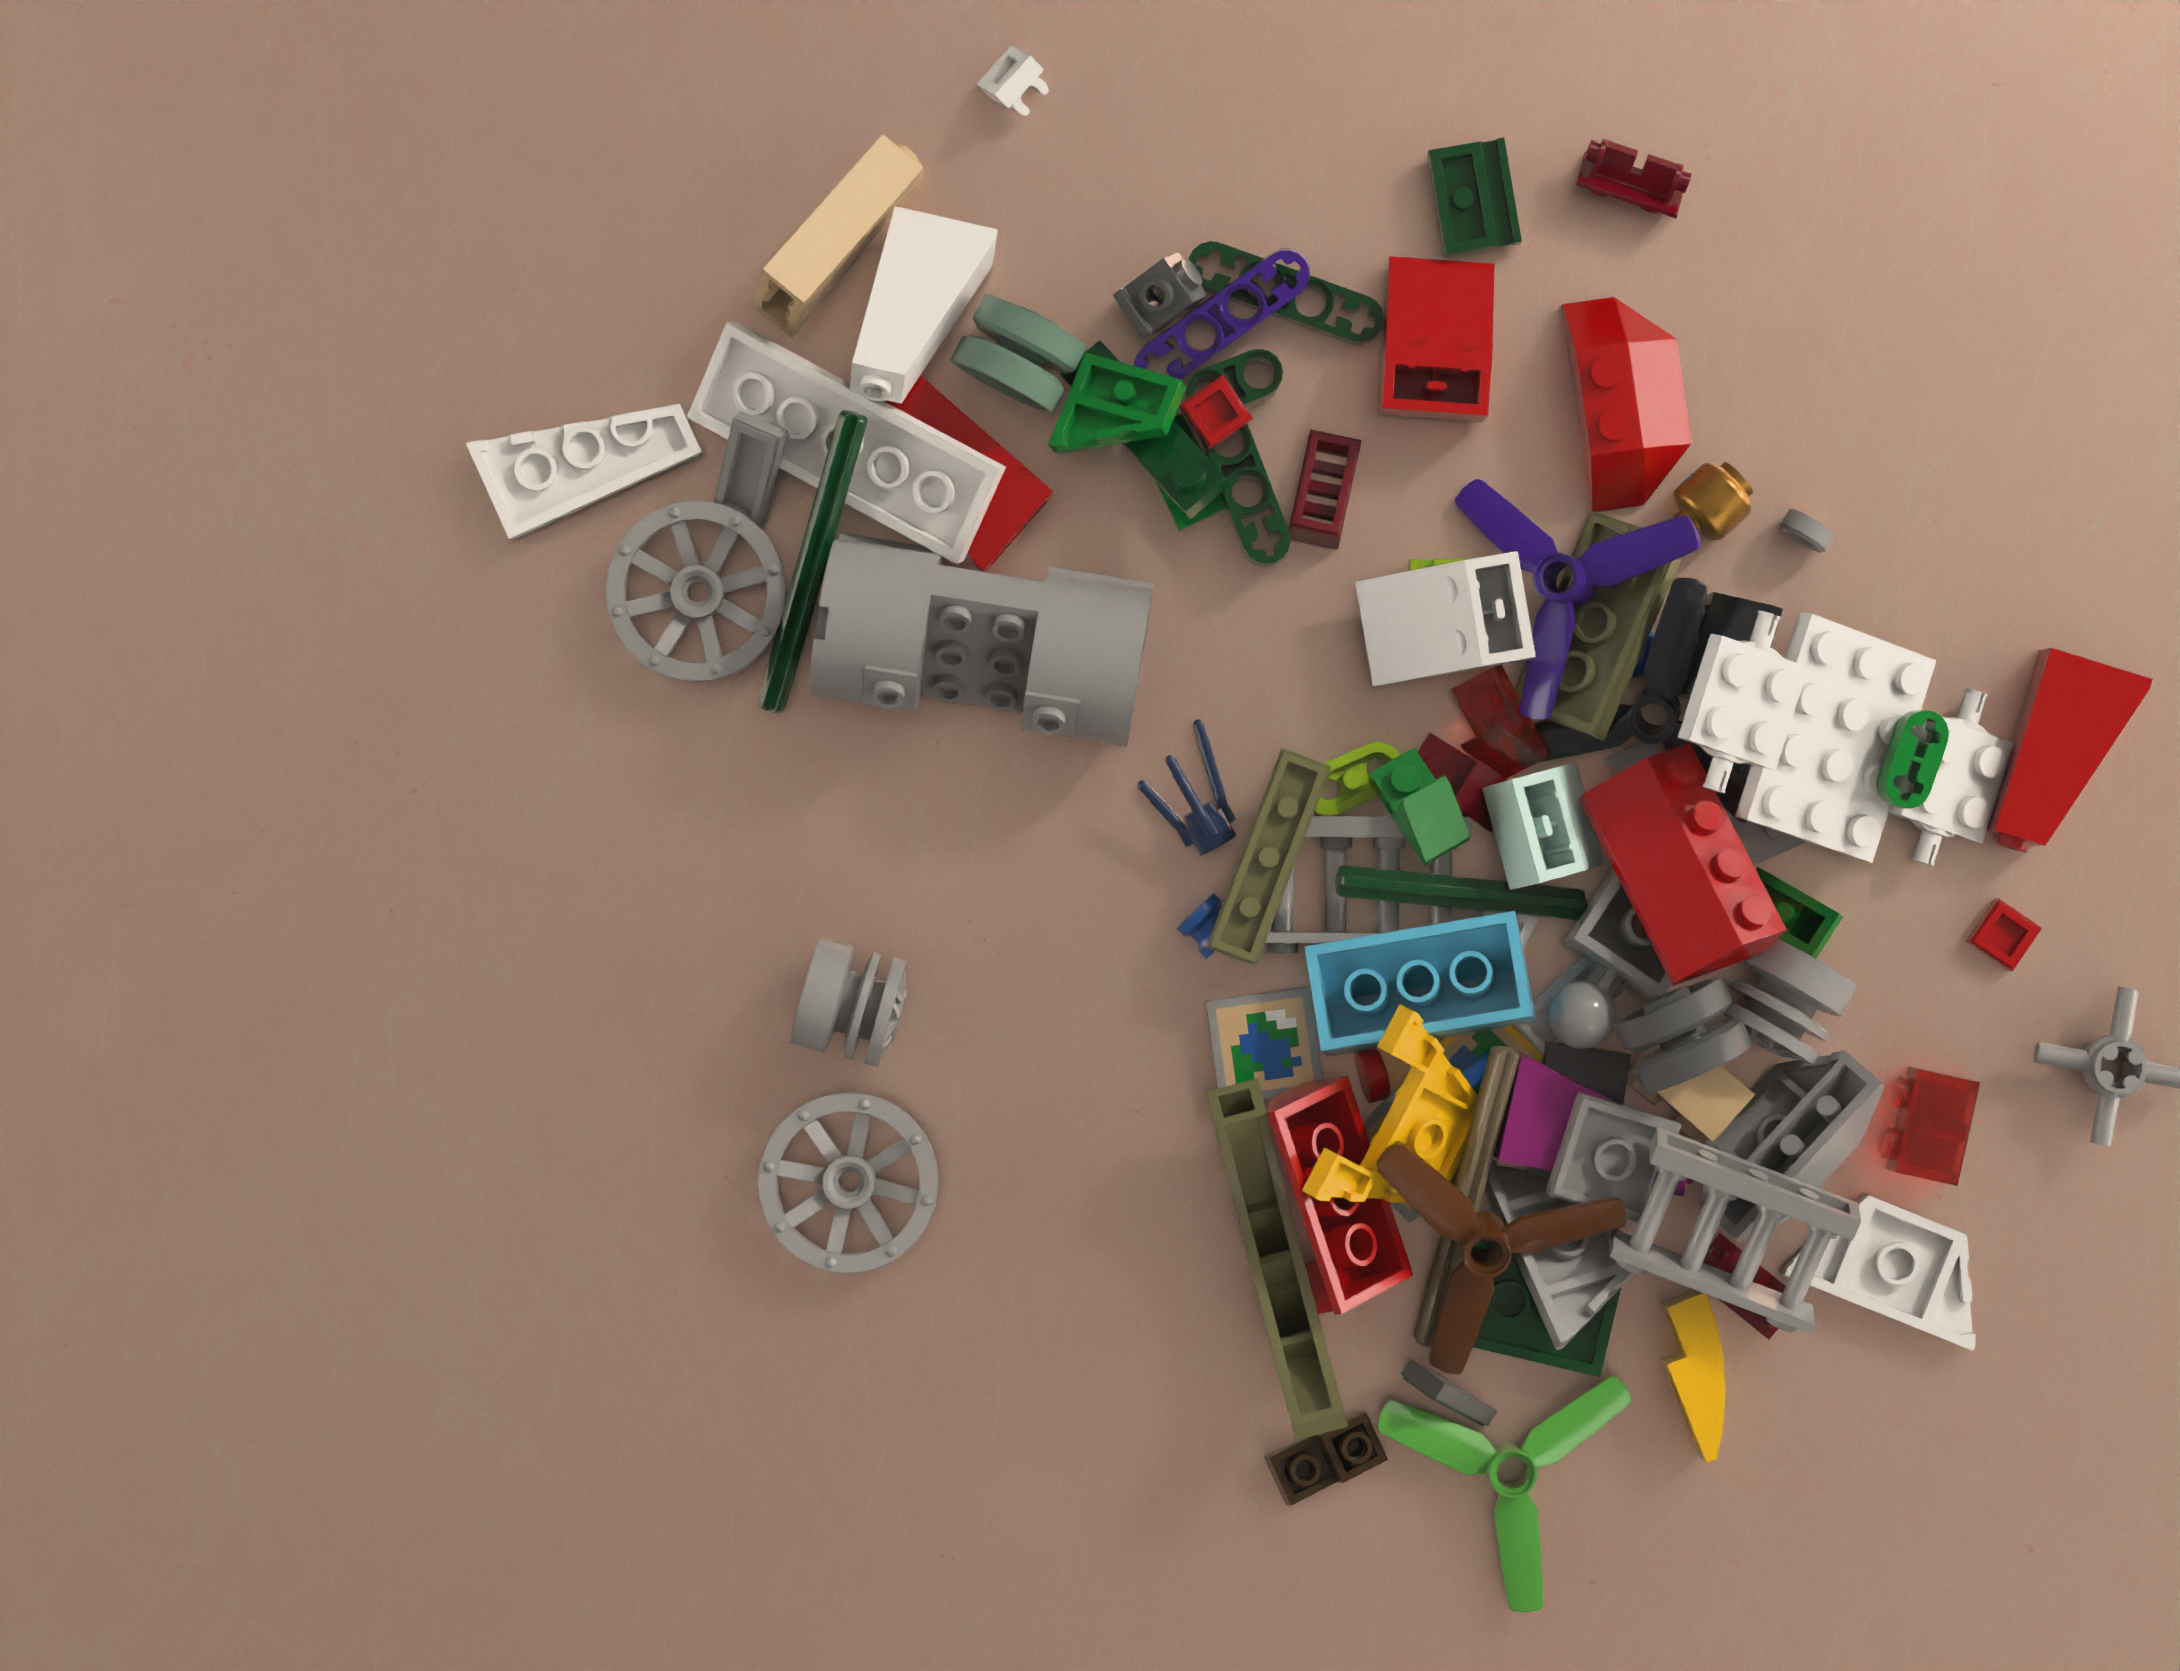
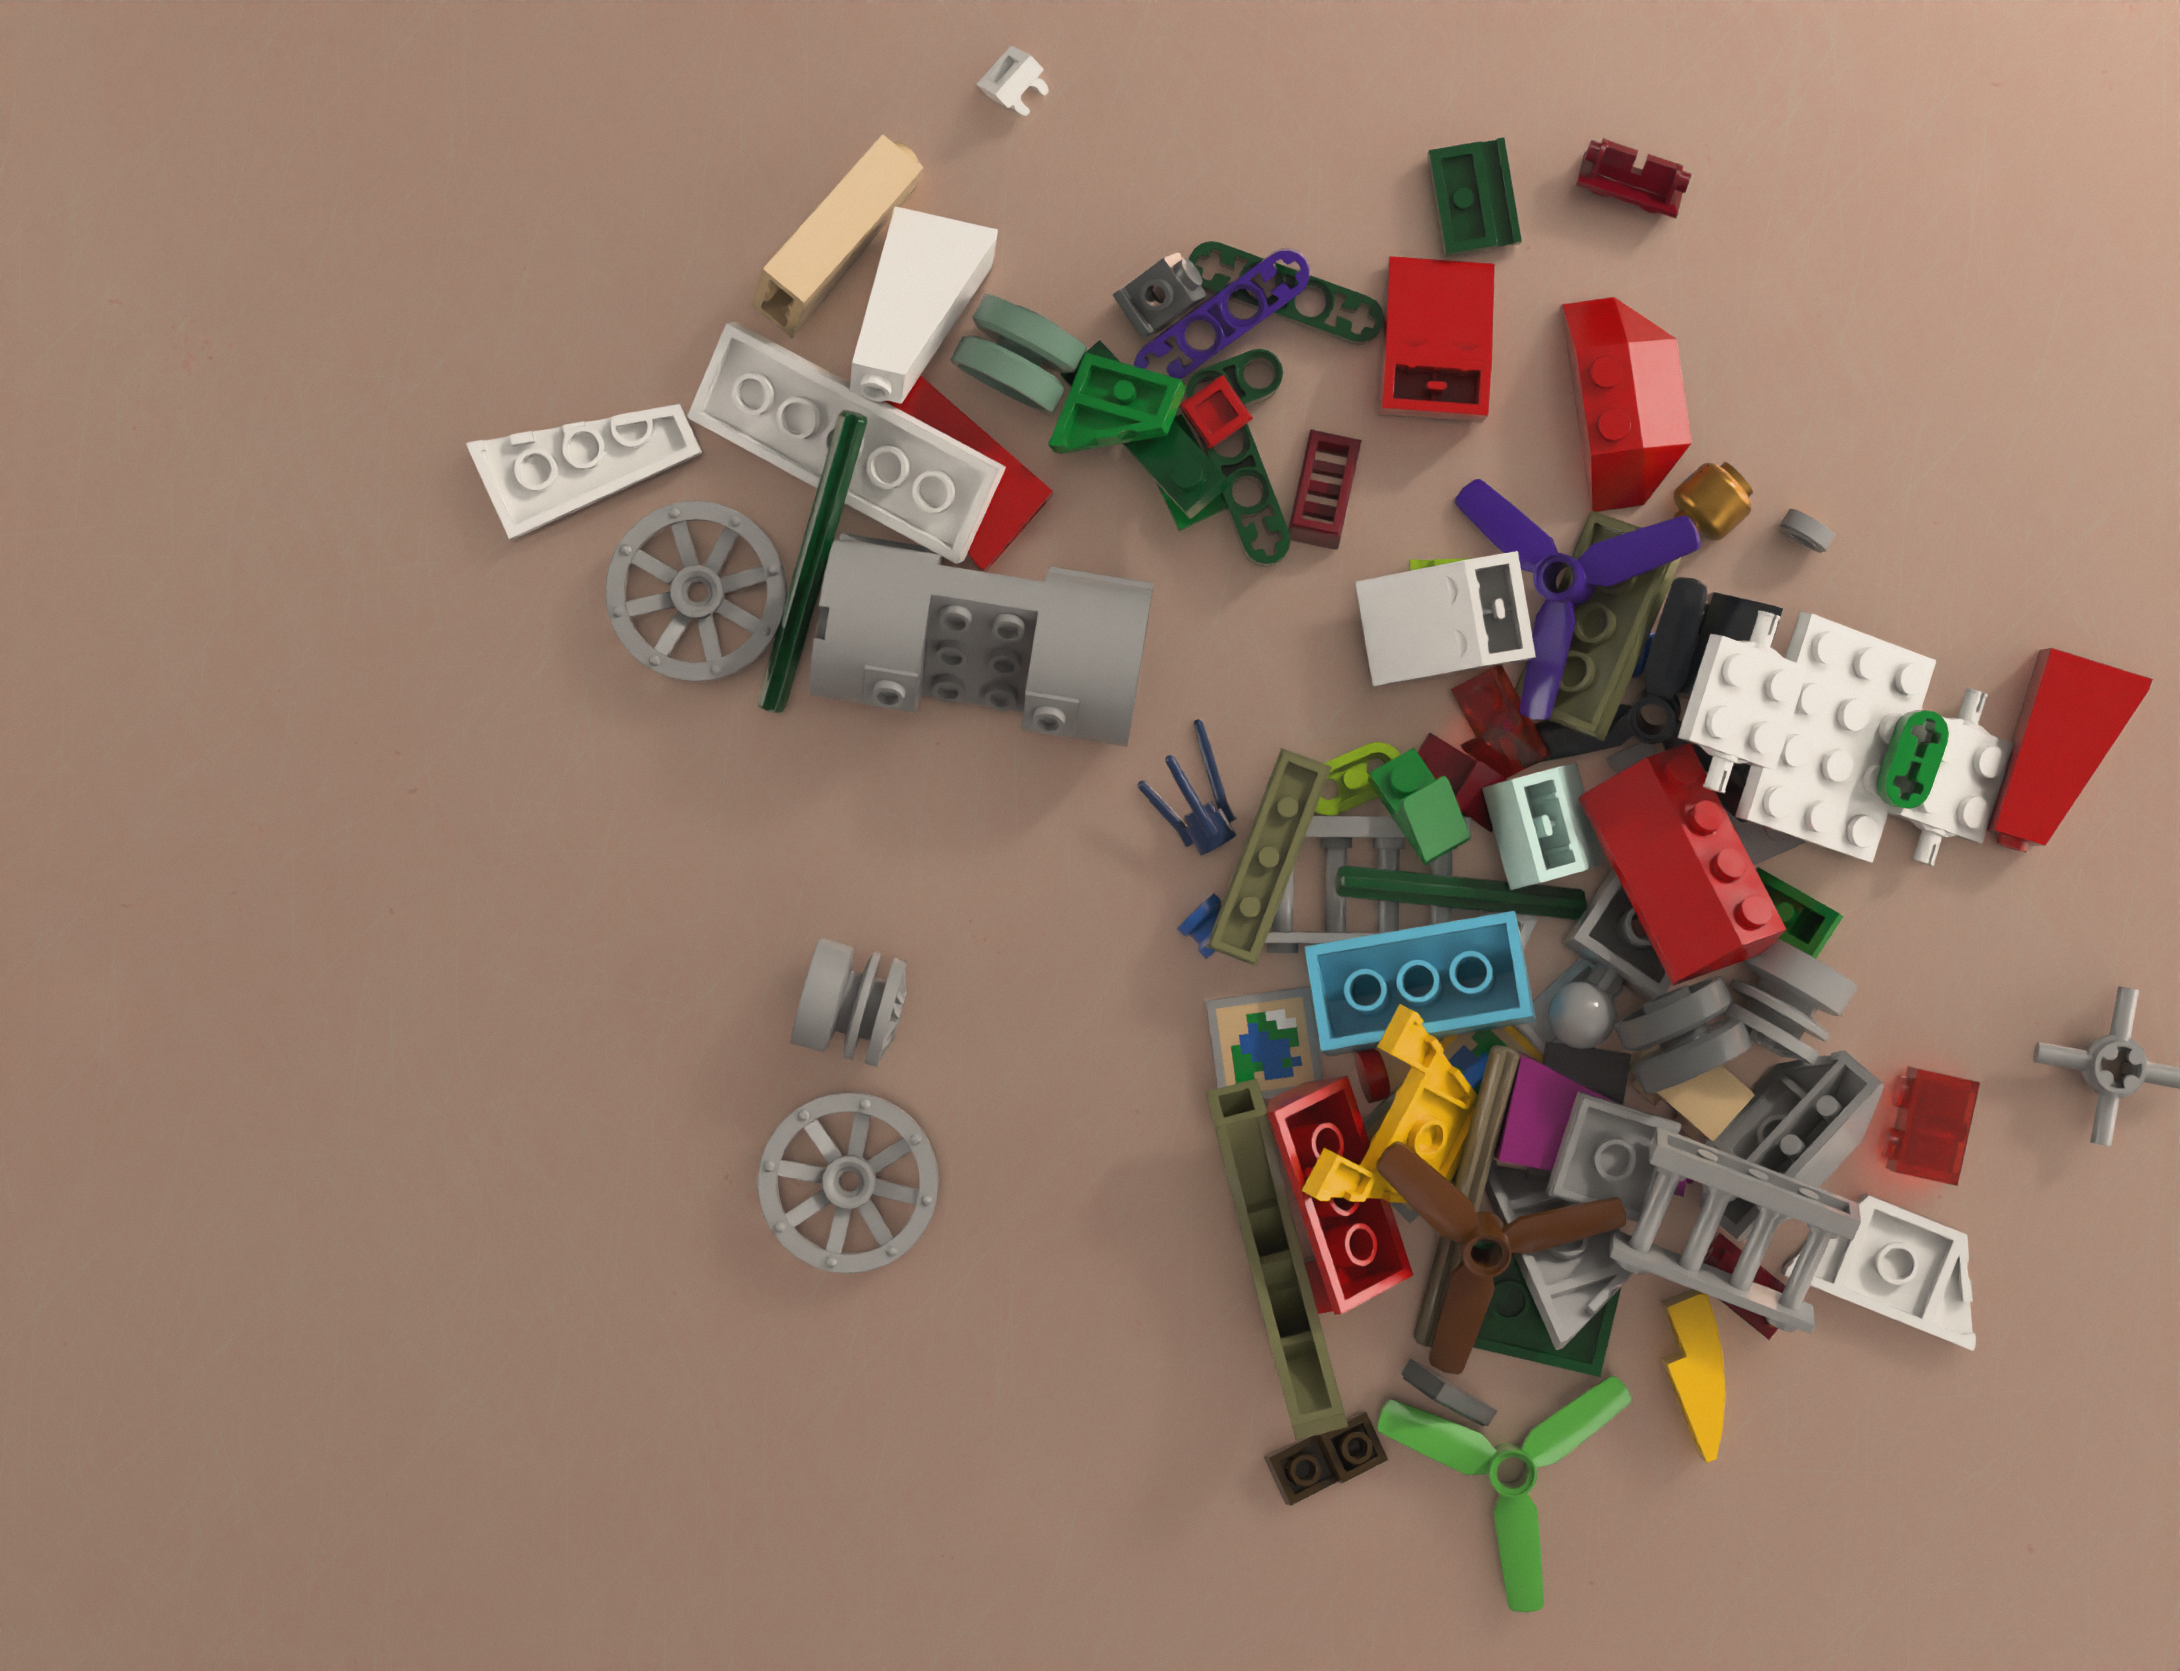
(750, 467): light grey tile -> none
(2003, 934): red tile -> none

